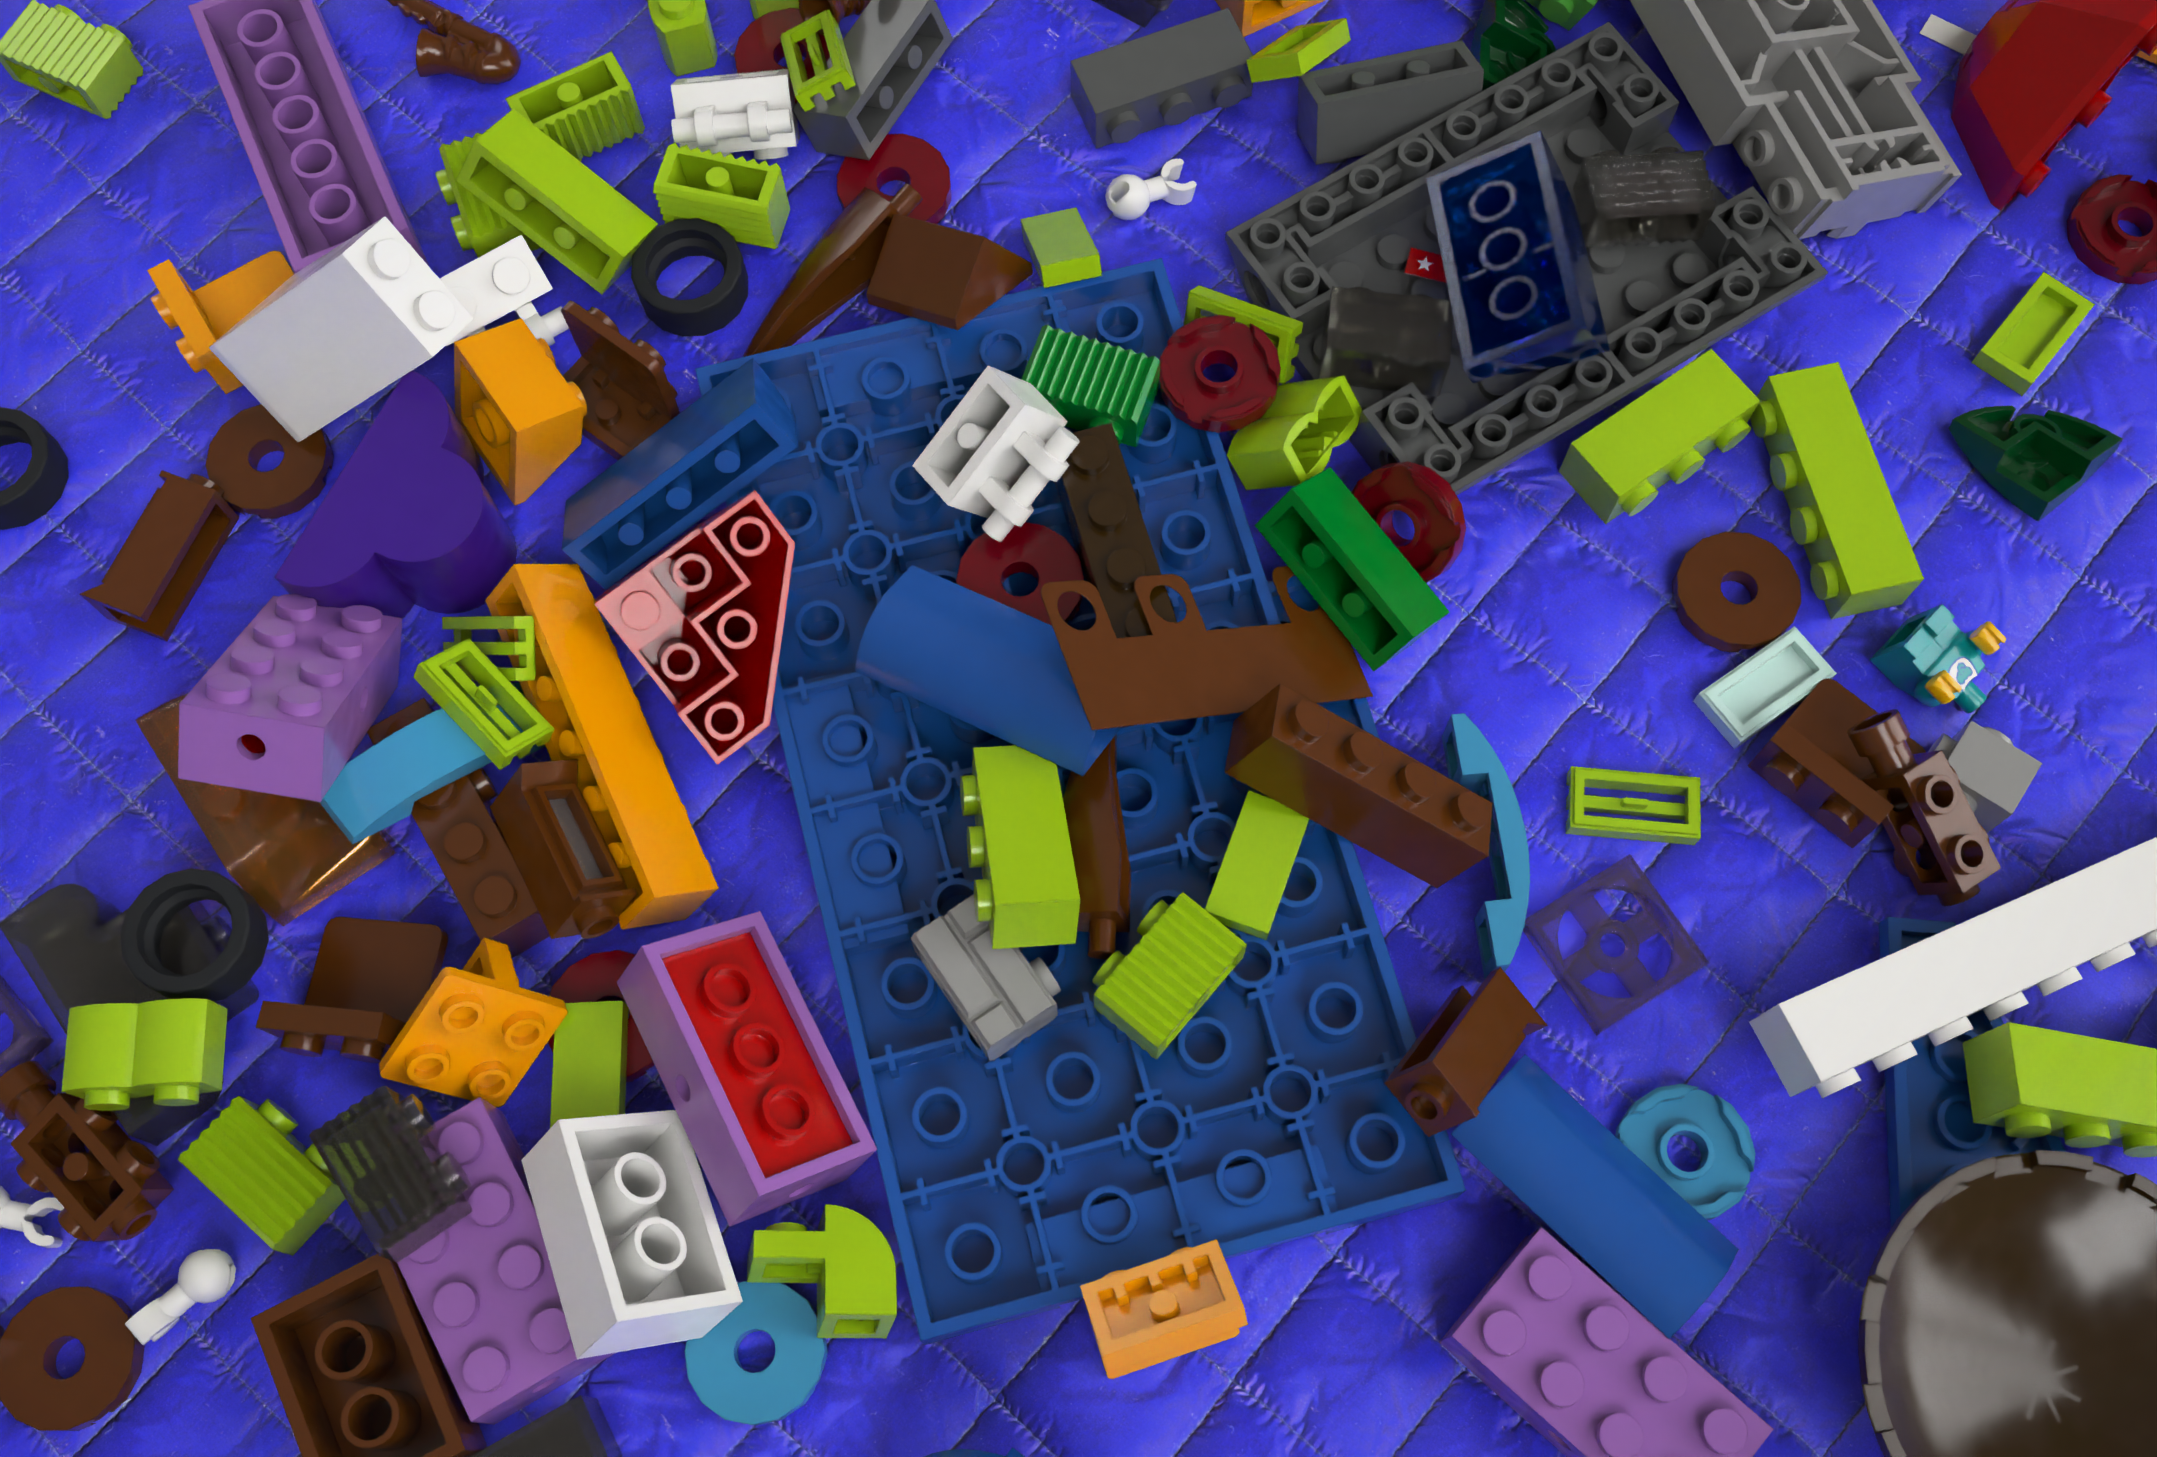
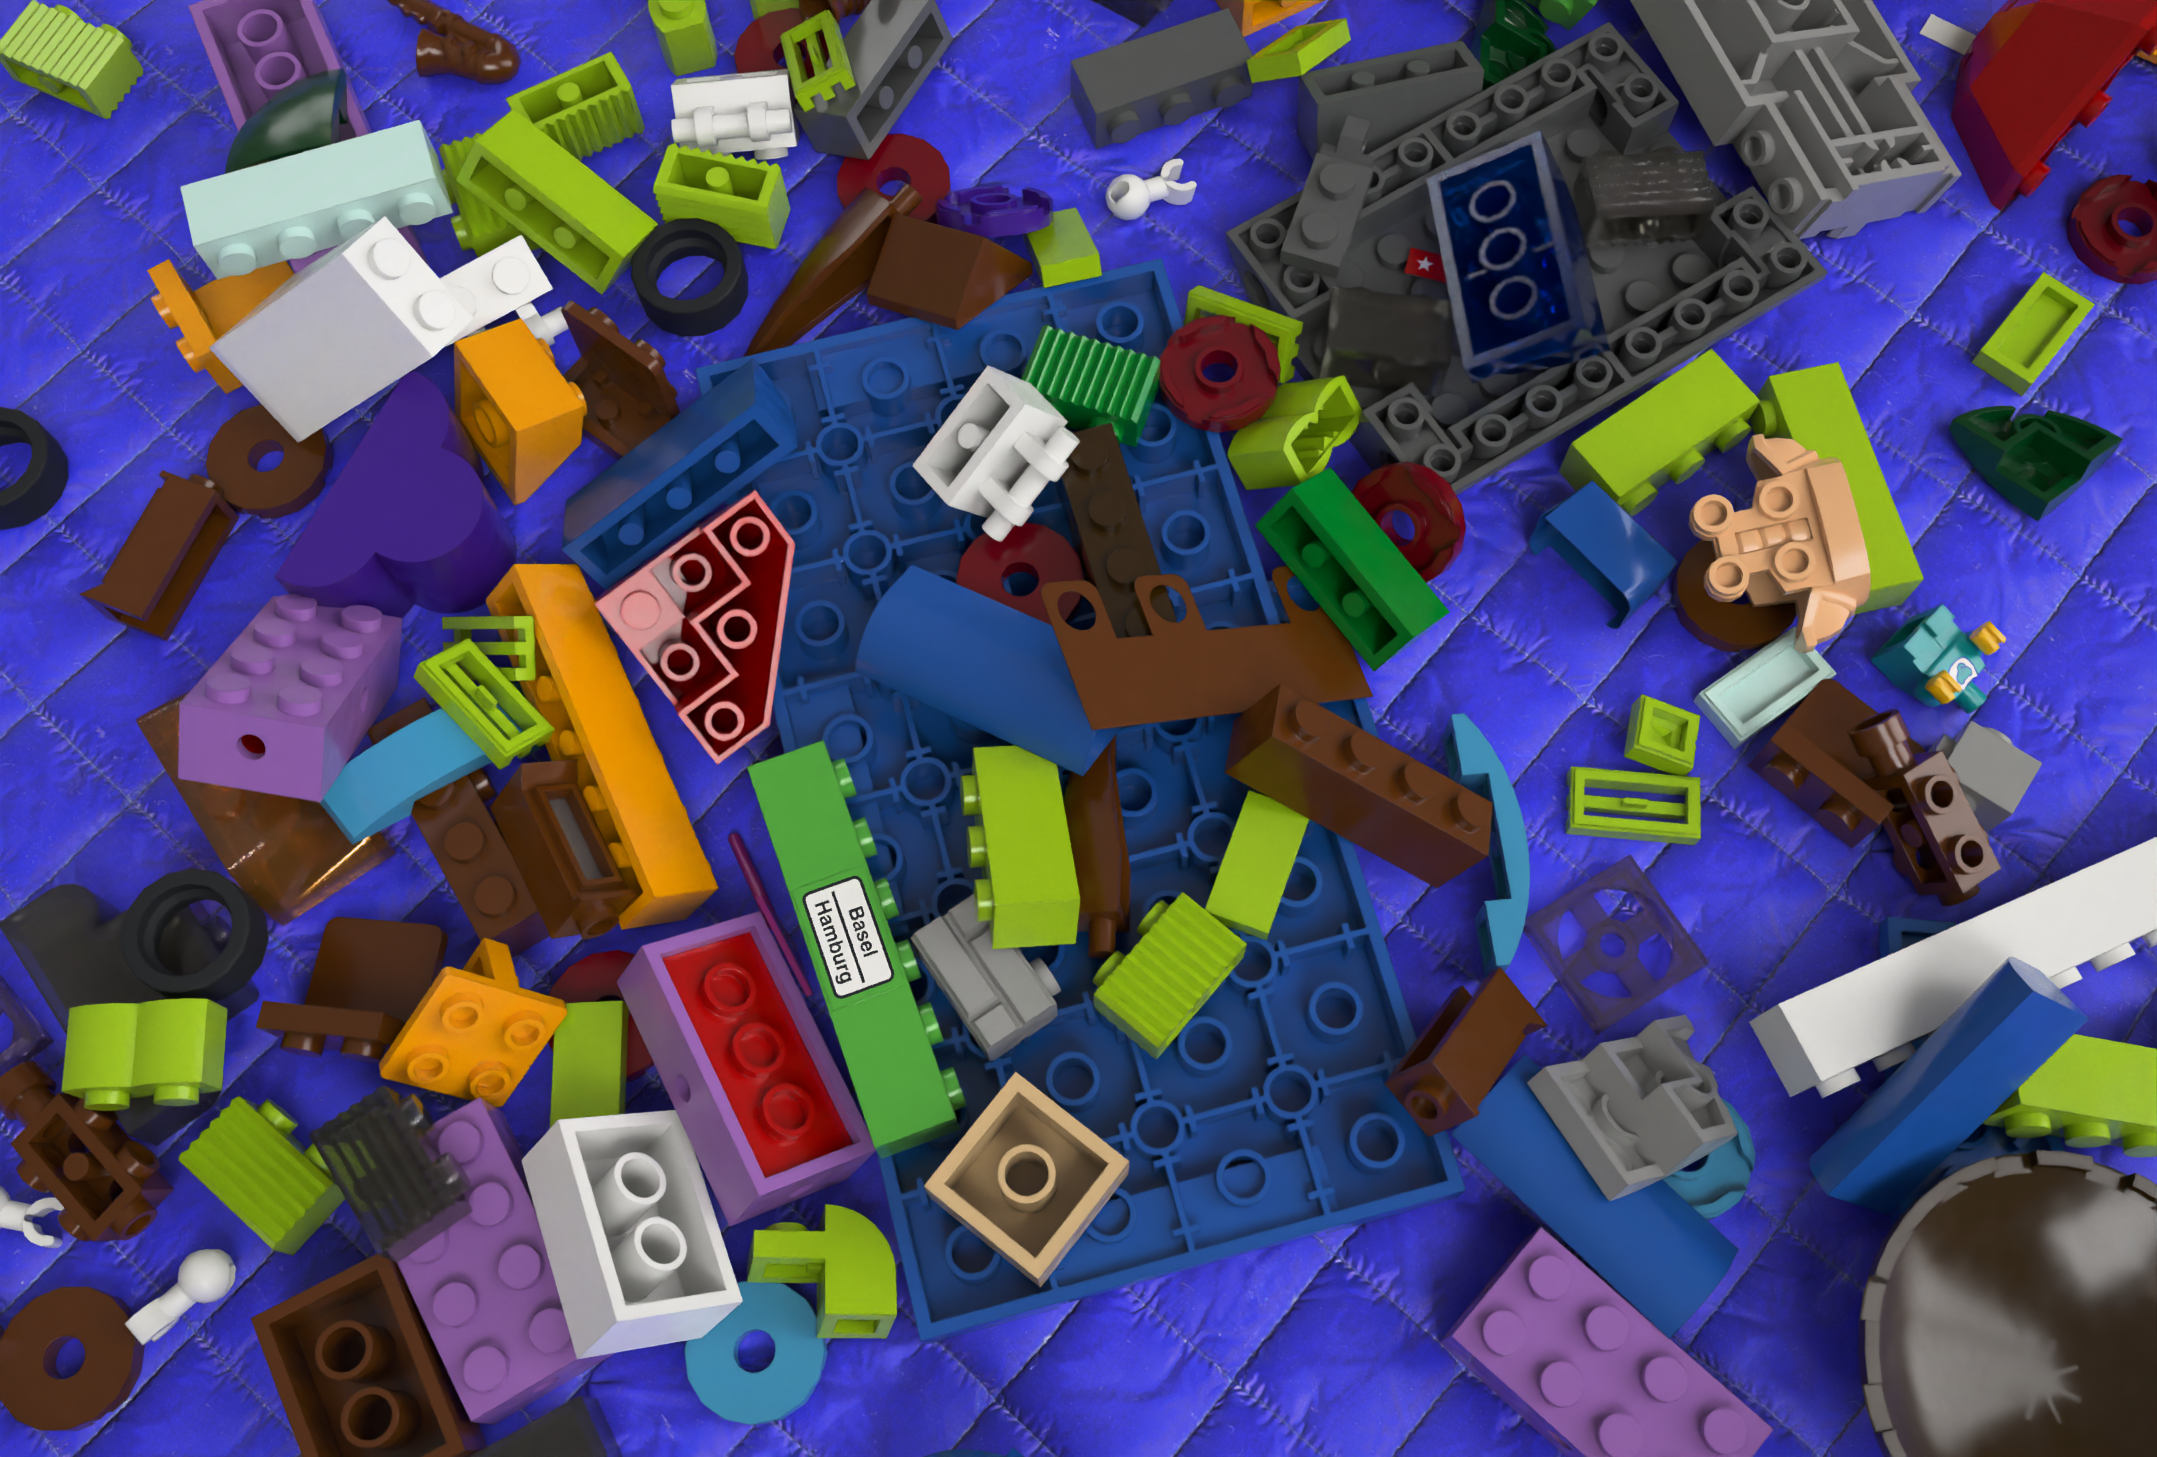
(293, 121): none -> brick
(315, 199): none -> light aqua brick
(768, 912): none -> magenta piece
(853, 949): none -> bright green brick
(995, 212): none -> dark purple tile
(1027, 1179): none -> tan brick
(1163, 1309): light orange bracket -> none
(1331, 203): none -> dark grey hinge
(1605, 549): none -> blue piece
(1637, 1107): none -> light grey slope
(1662, 736): none -> lime tile
(1792, 544): none -> light nougat piece
(1947, 1088): none -> blue brick

